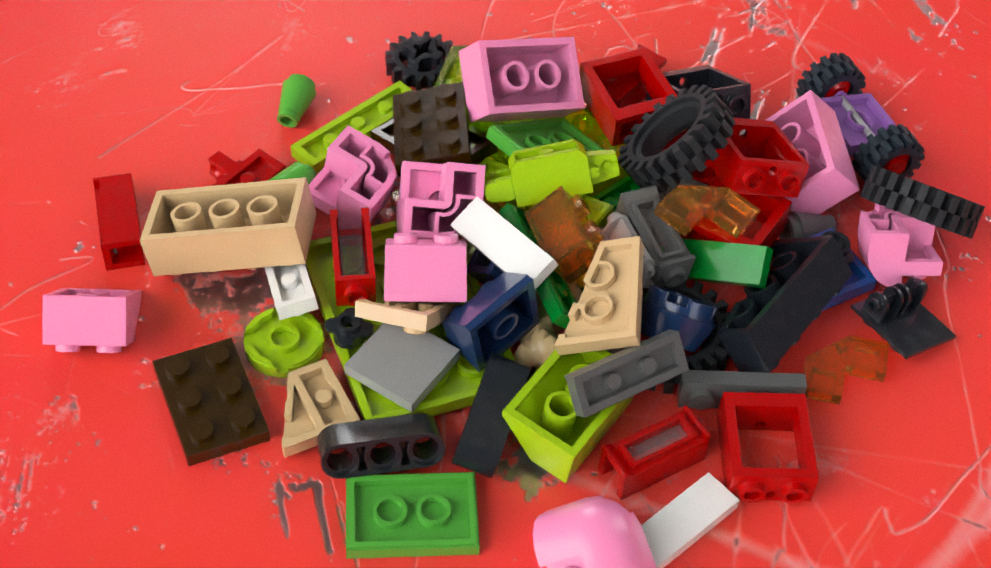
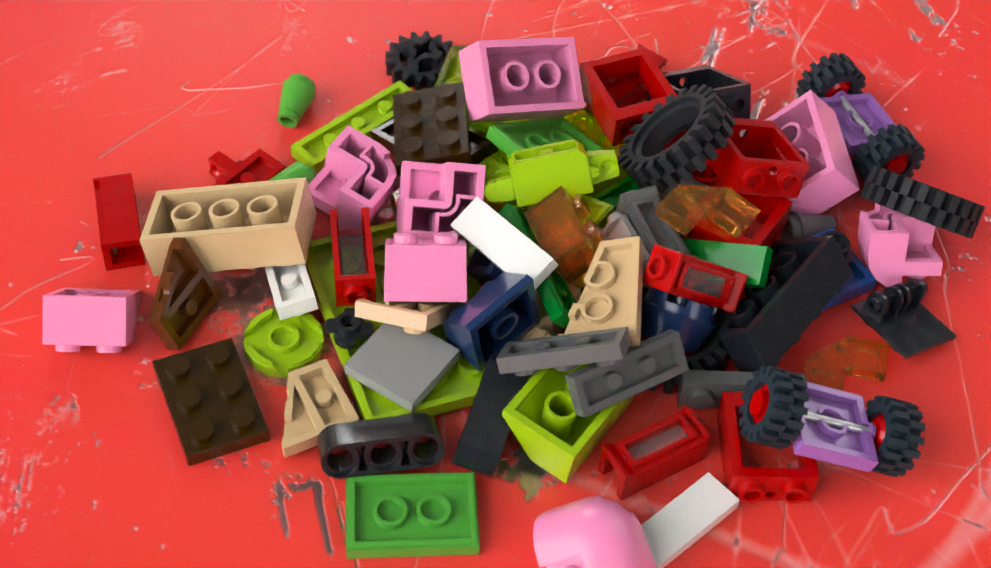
(182, 295): none -> reddish brown wing
(564, 351): none -> dark grey plate
(694, 278): none -> red window
(830, 423): none -> plate

